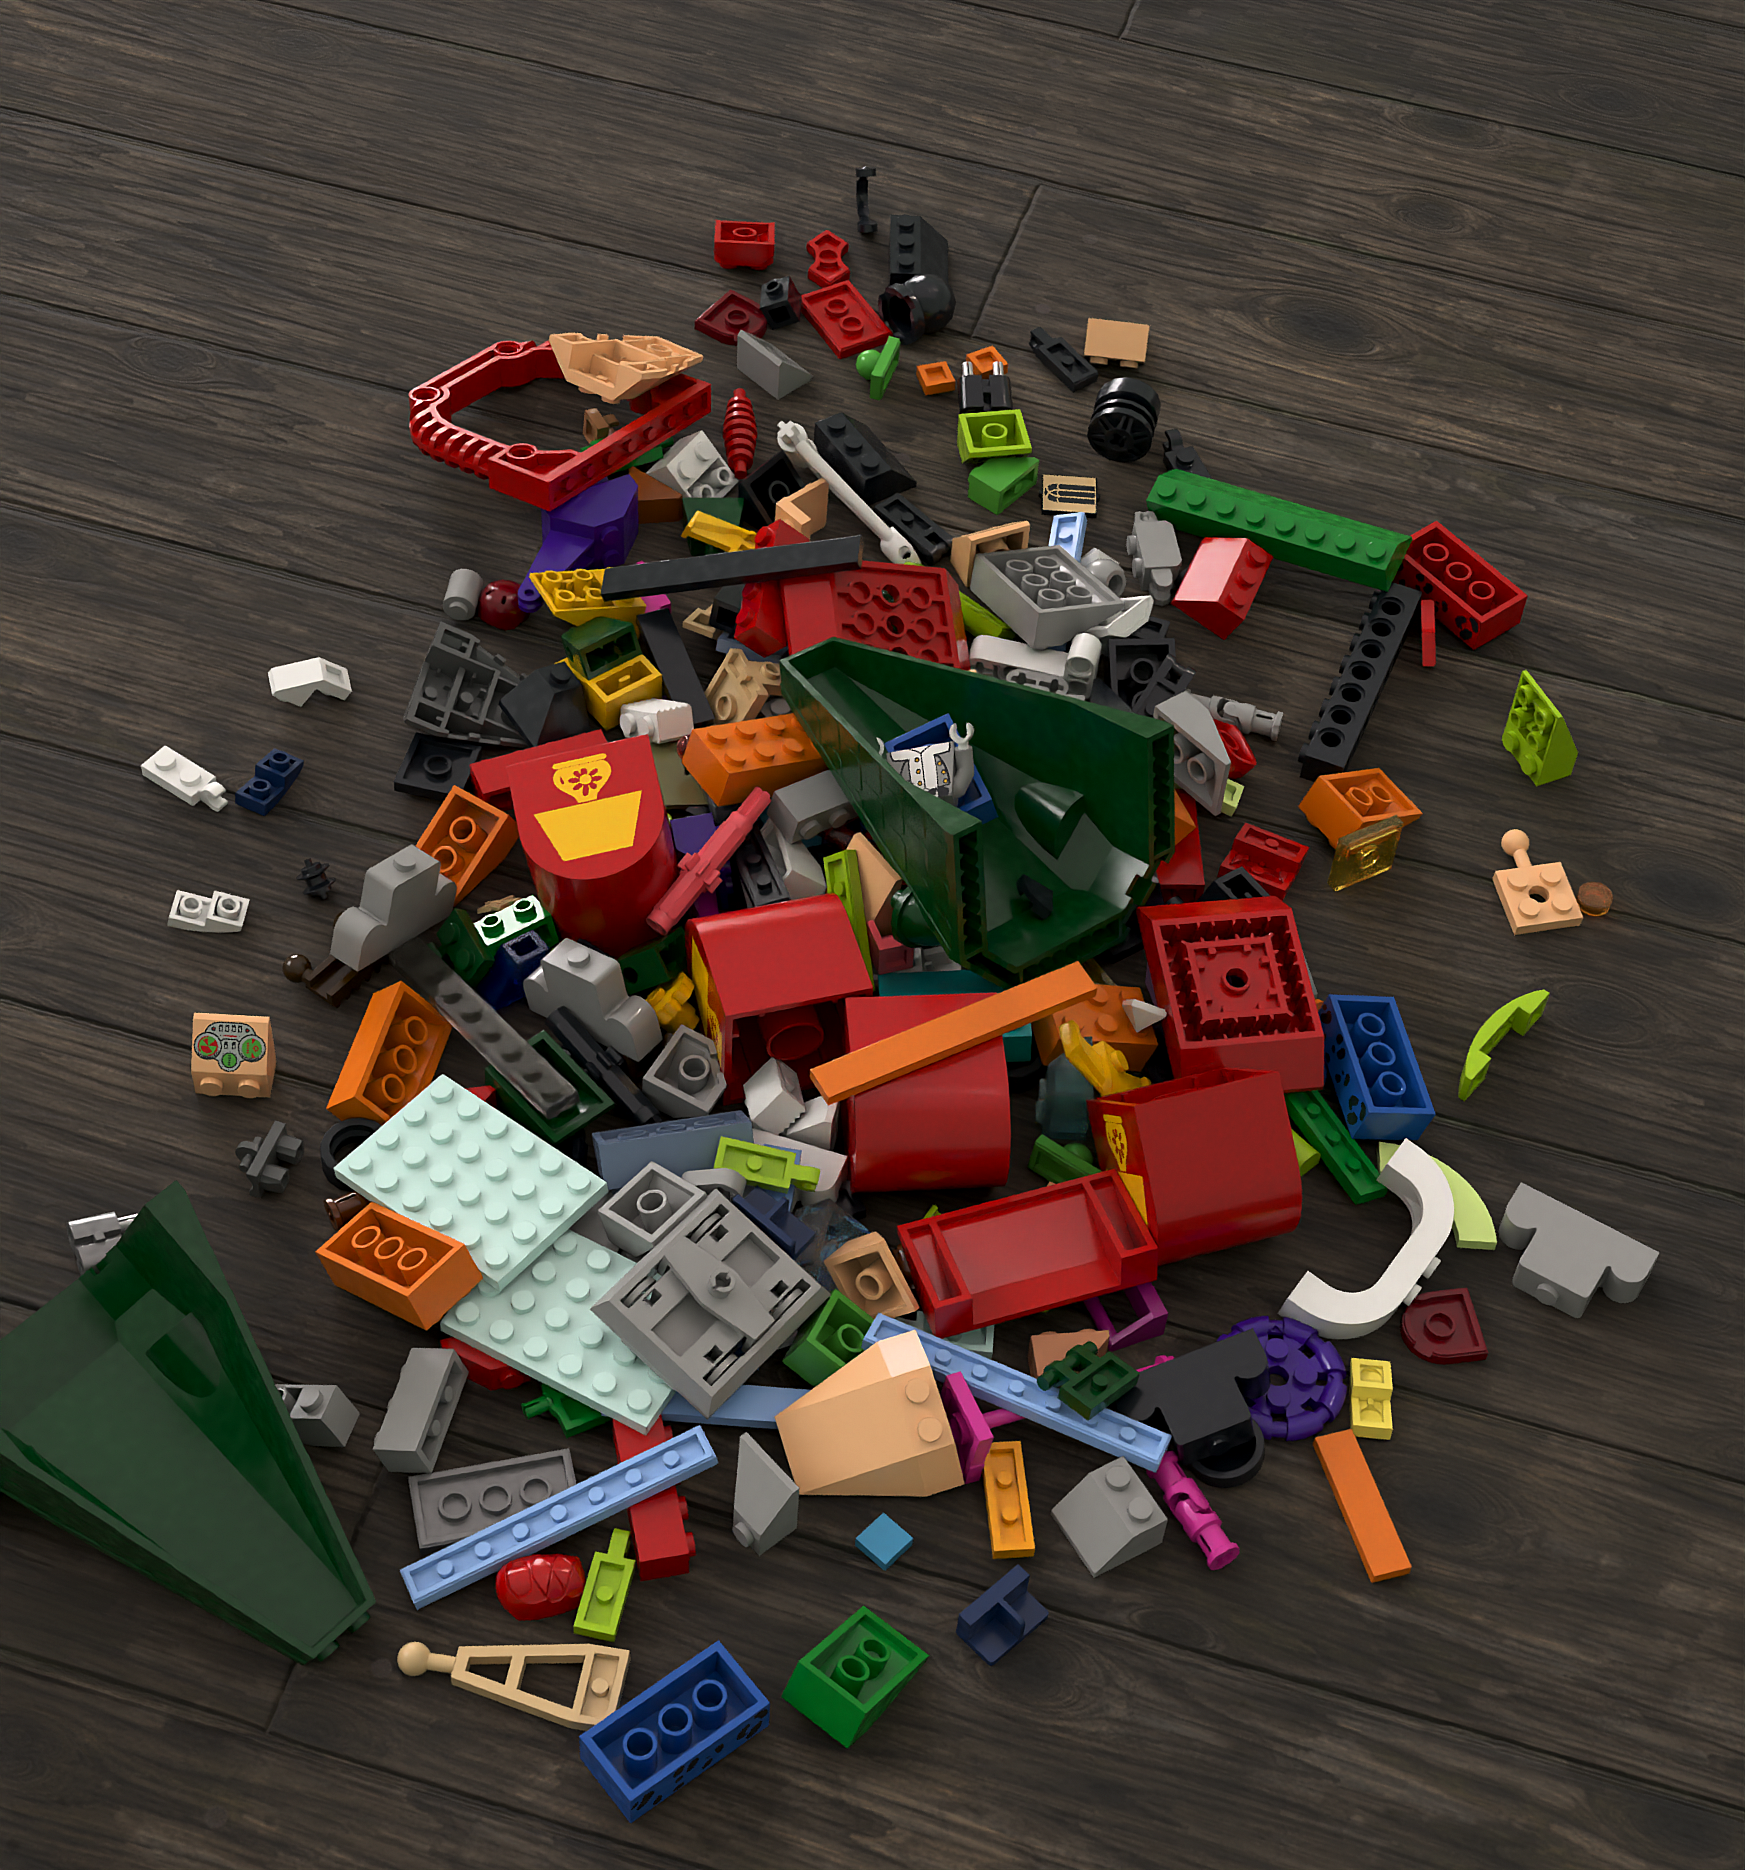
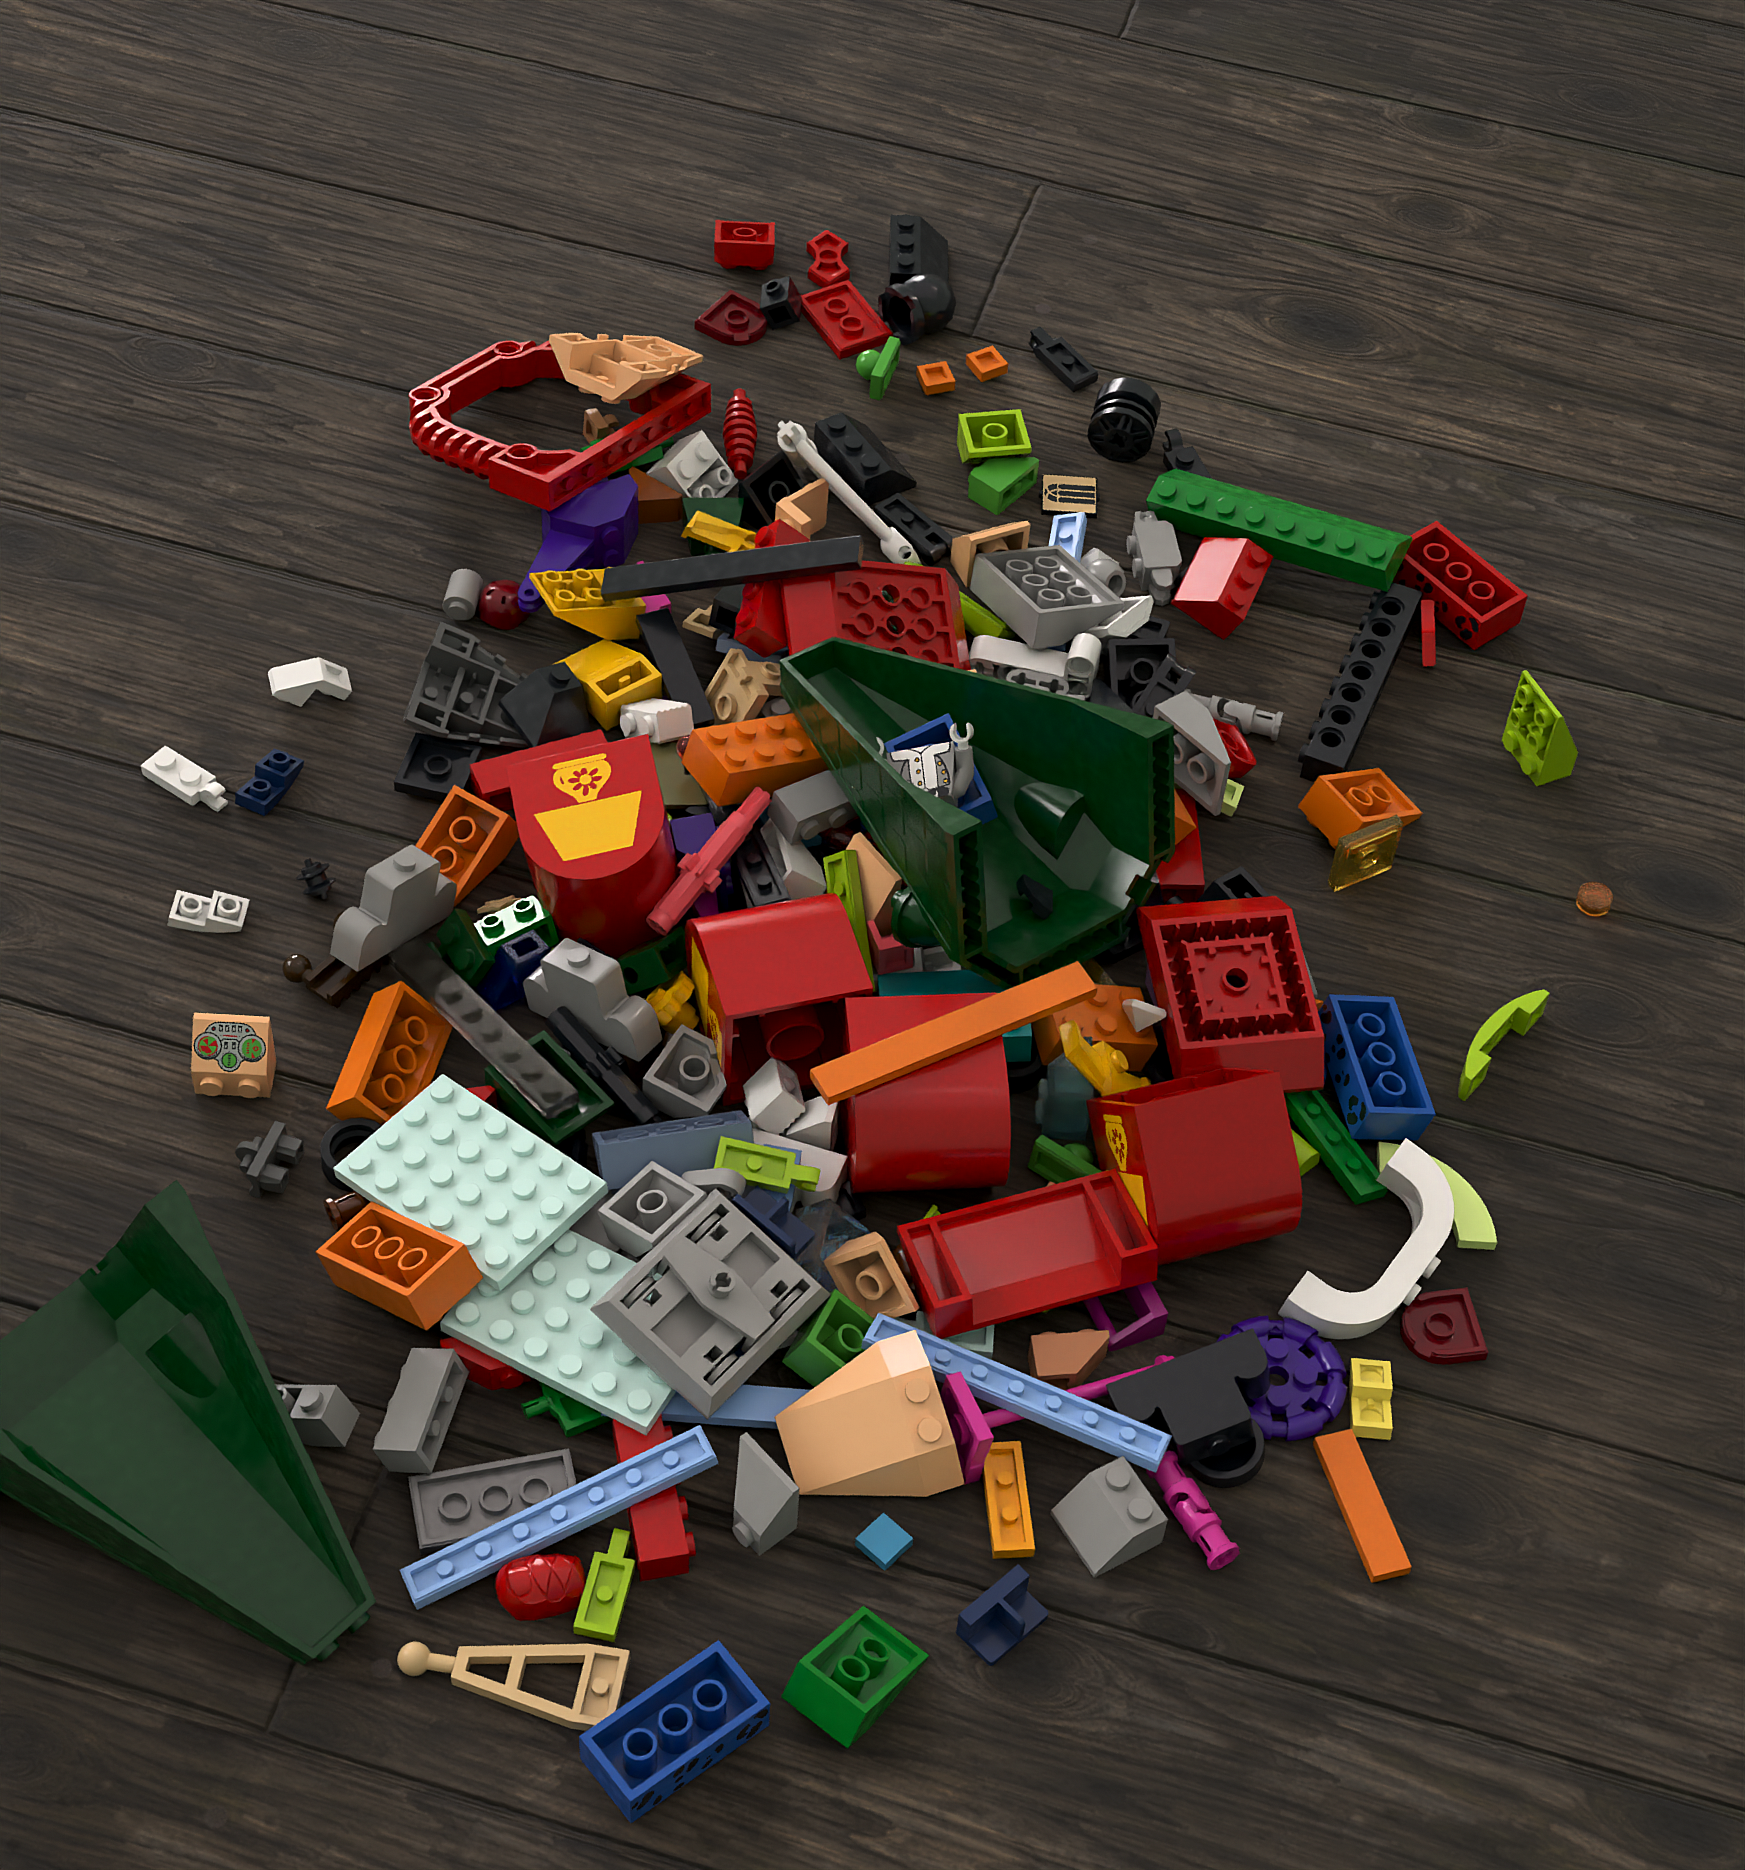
(94, 1237): flat silver piece -> none
(600, 646): dark green torso -> none
(769, 366): light grey slope -> none
(865, 224): black piece -> none
(981, 394): black piece -> none
(1094, 1387): dark green plate -> none
(1116, 342): light nougat slope -> none
(1267, 858): red slope -> none
(1545, 880): light nougat plate -> none
(1571, 1254): light grey brick -> none

